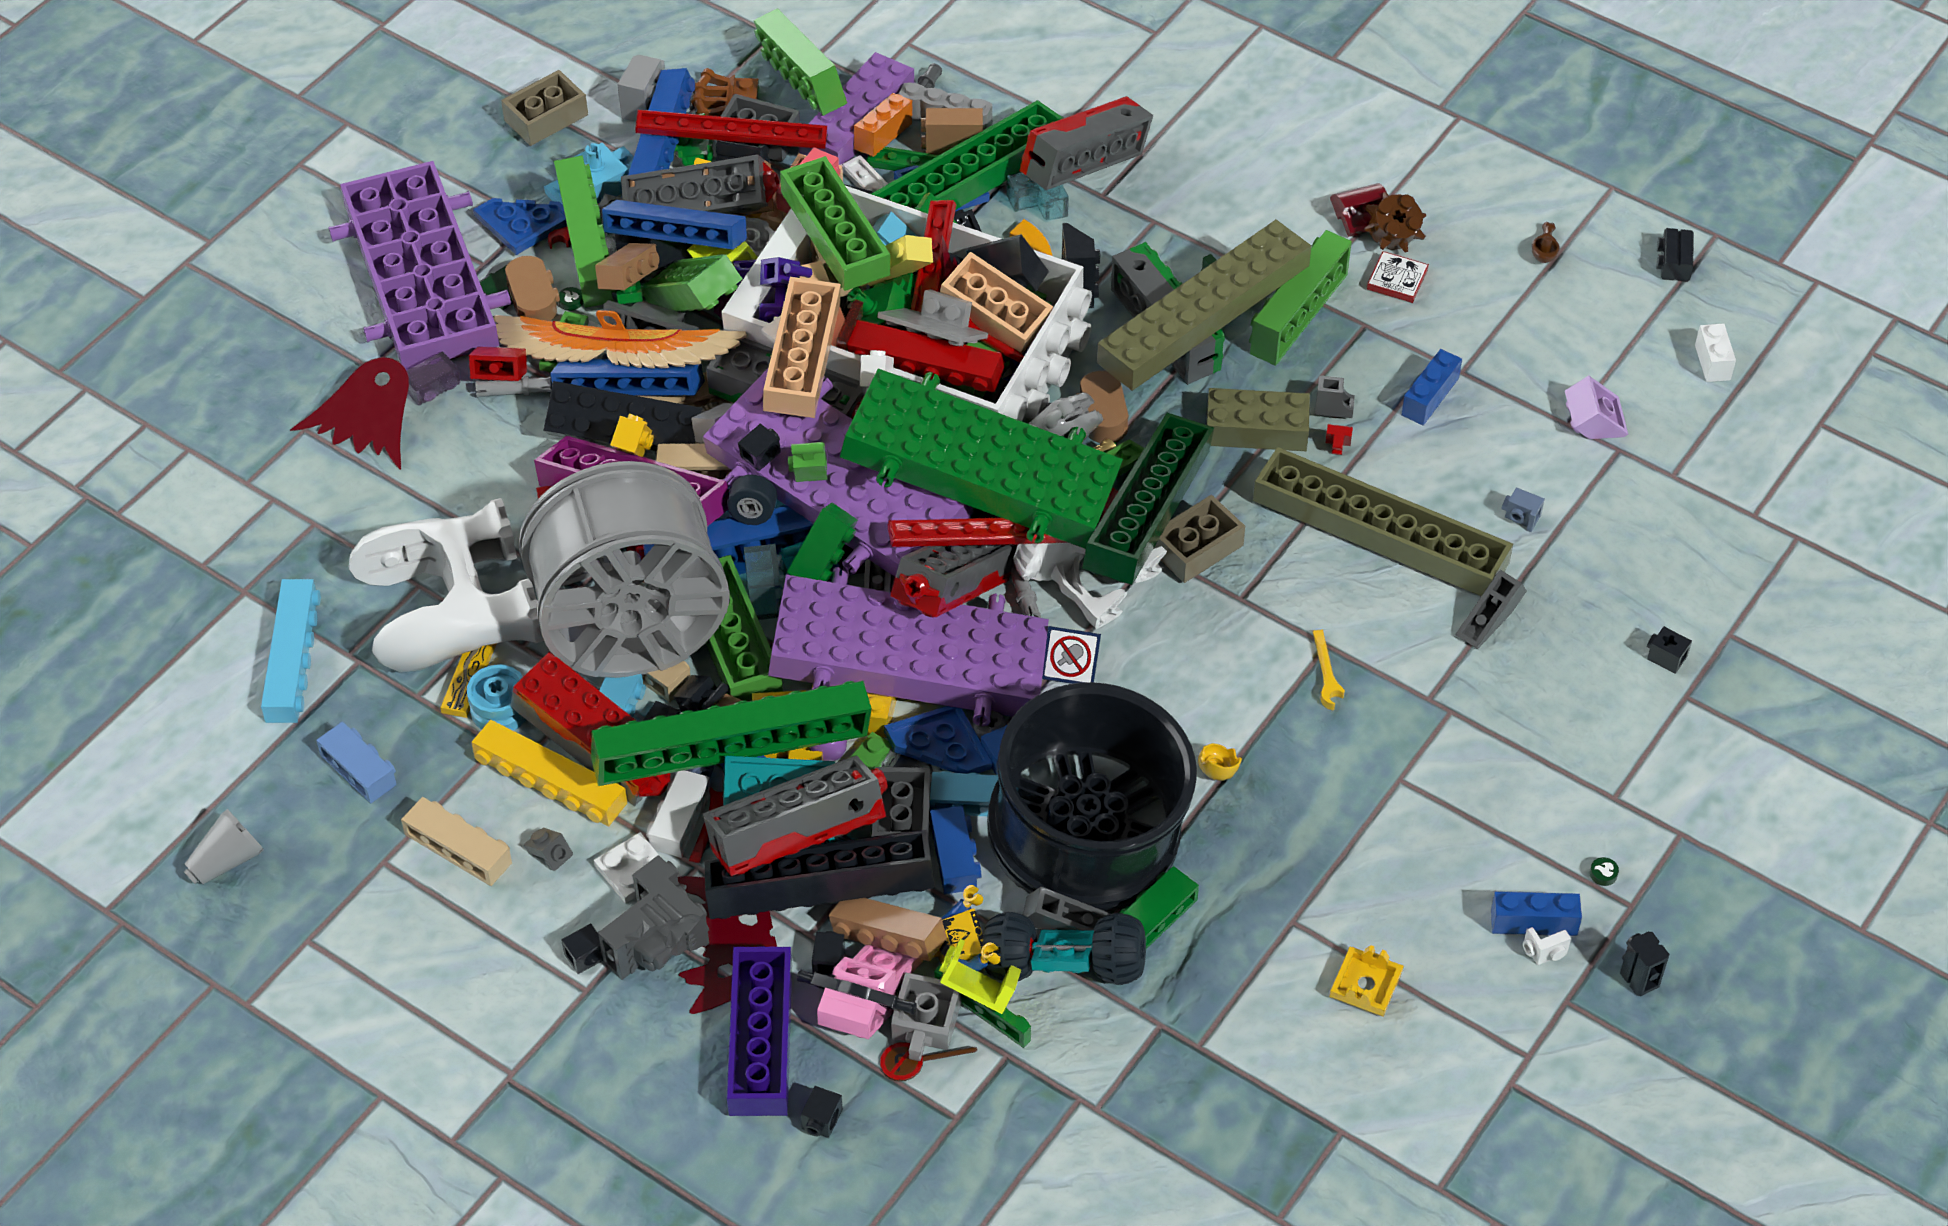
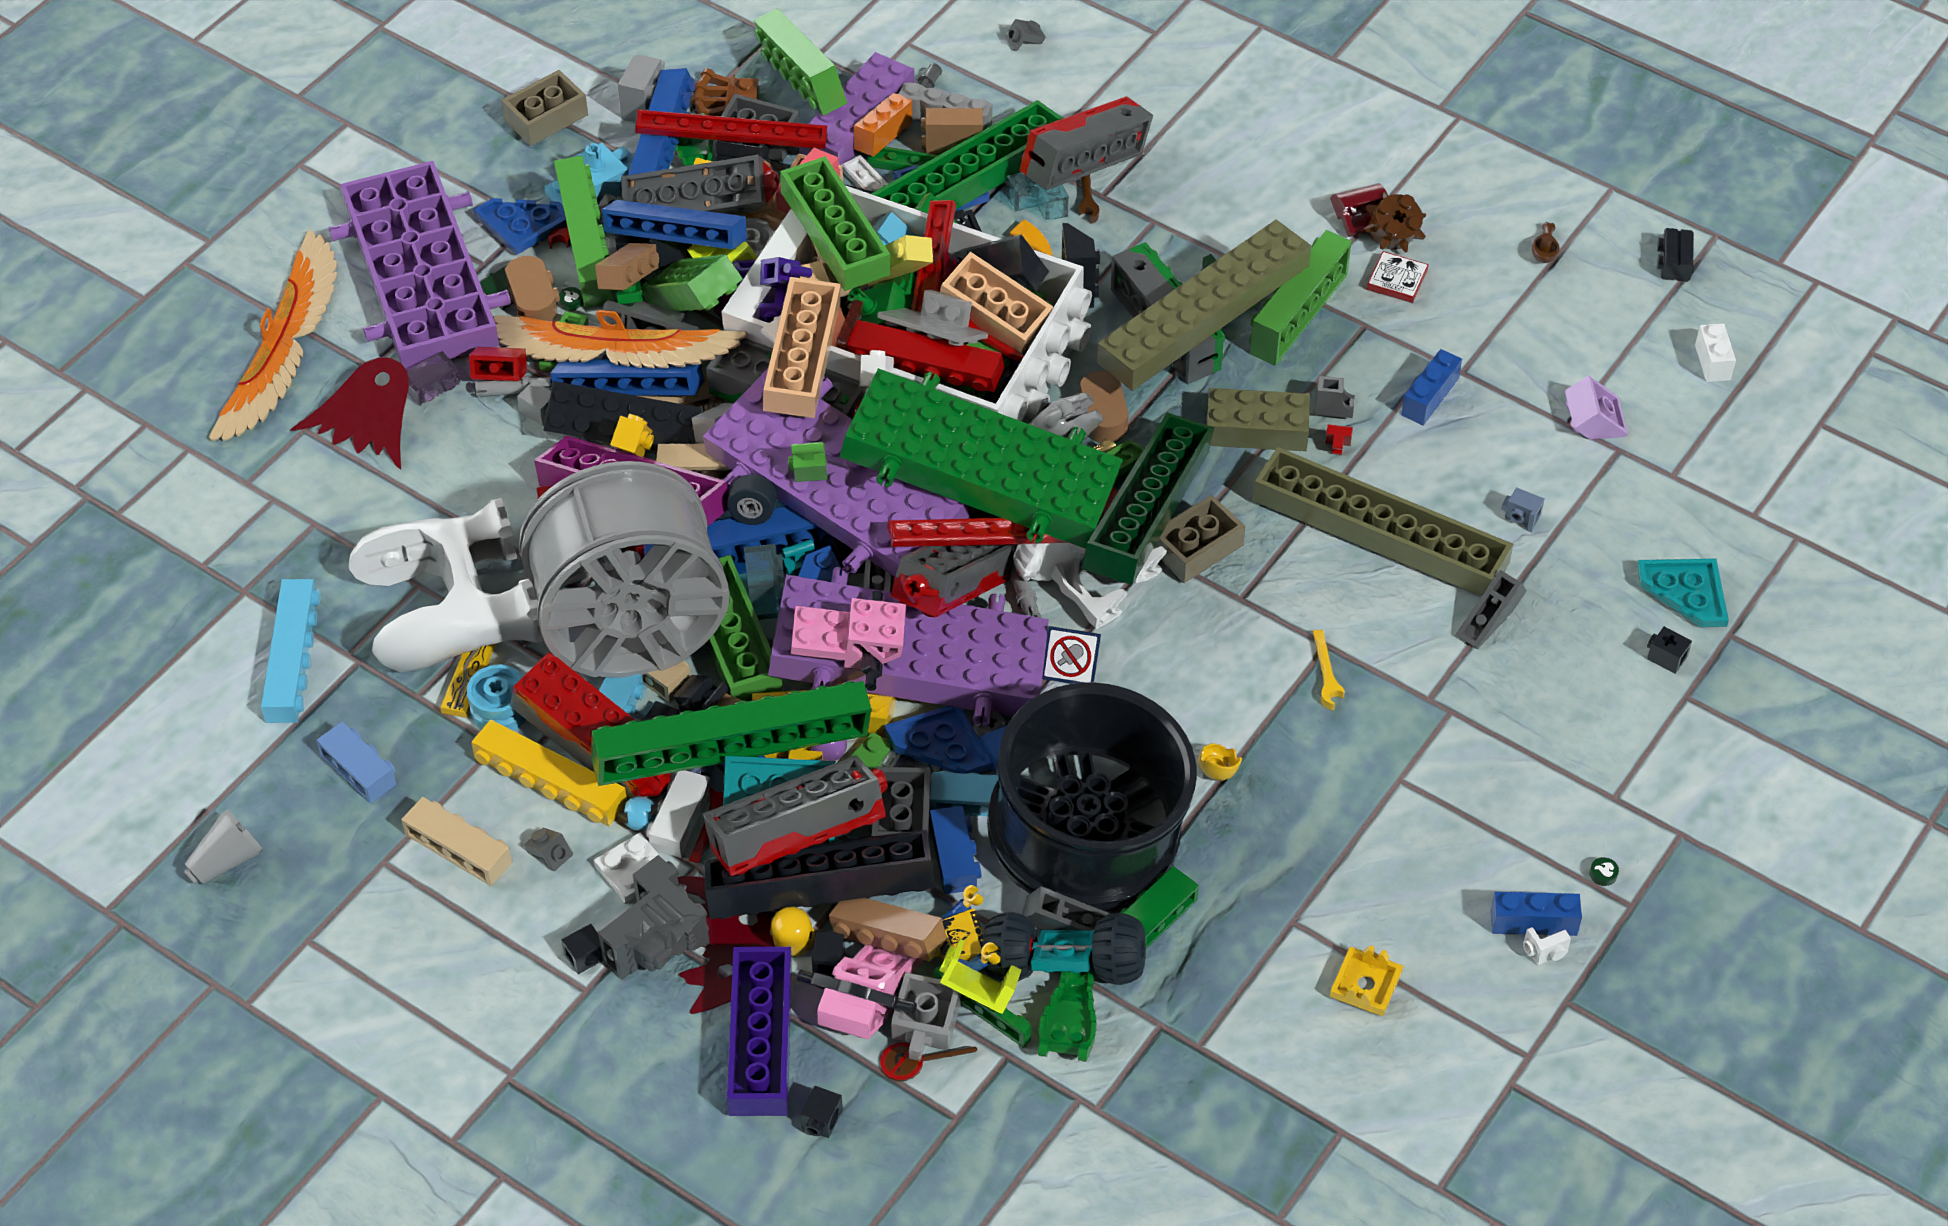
(275, 362): none -> piece
(534, 402): none -> light grey brick
(639, 813): none -> medium azure piece
(759, 447): black brick -> none
(792, 929): none -> yellow helmet
(824, 544): green brick -> none
(862, 637): none -> bright pink piece
(1024, 31): none -> dark grey bracket
(1070, 1018): none -> green animal
(1088, 205): none -> reddish brown piece
(1644, 963): black brick -> none
(1688, 587): none -> teal plate

